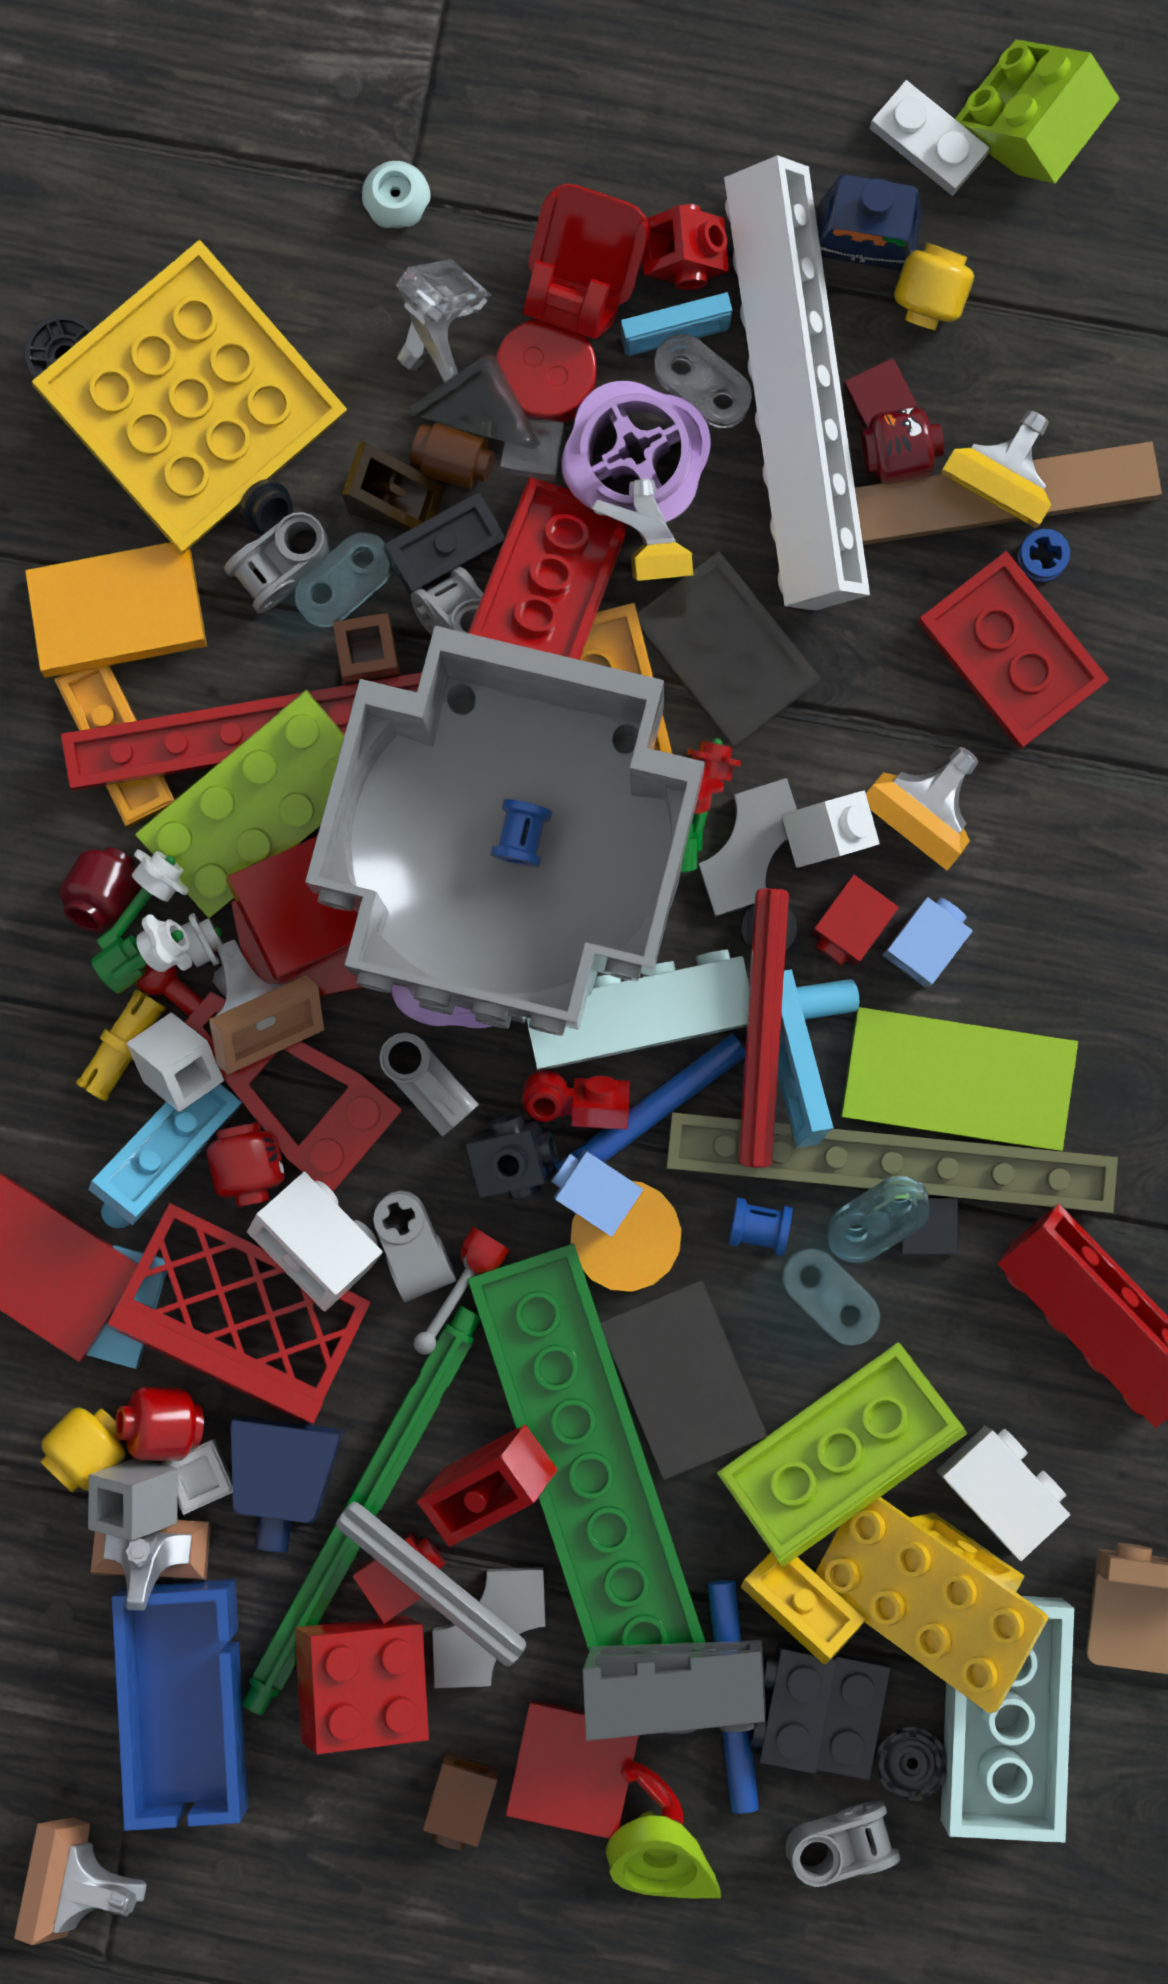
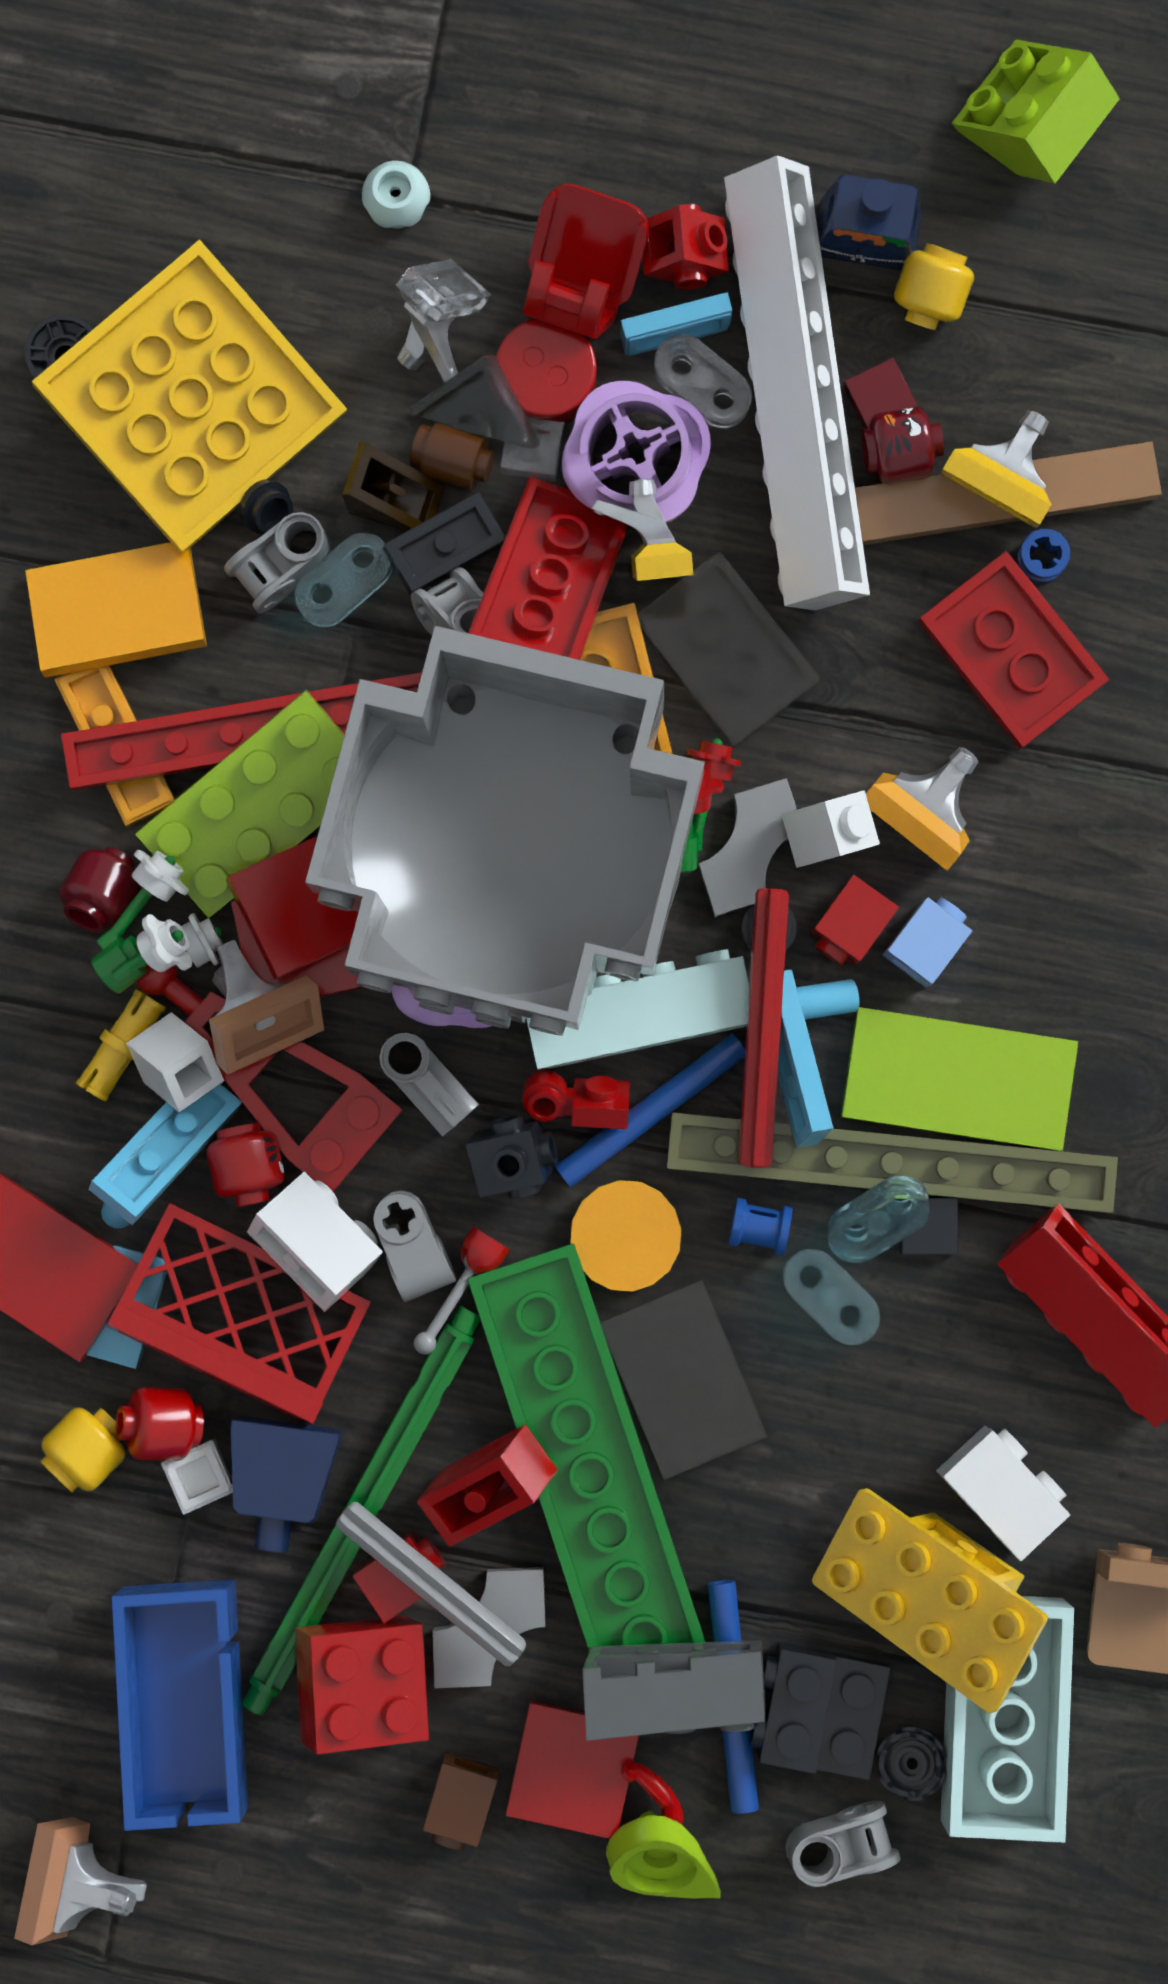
(132, 1499): light grey brick -> none
(170, 1553): piece -> none
(366, 648): reddish brown brick -> none
(521, 833): blue bush -> none
(595, 1191): light blue brick -> none
(803, 1605): yellow plate -> none
(841, 1454): lime tile -> none
(929, 137): white plate -> none

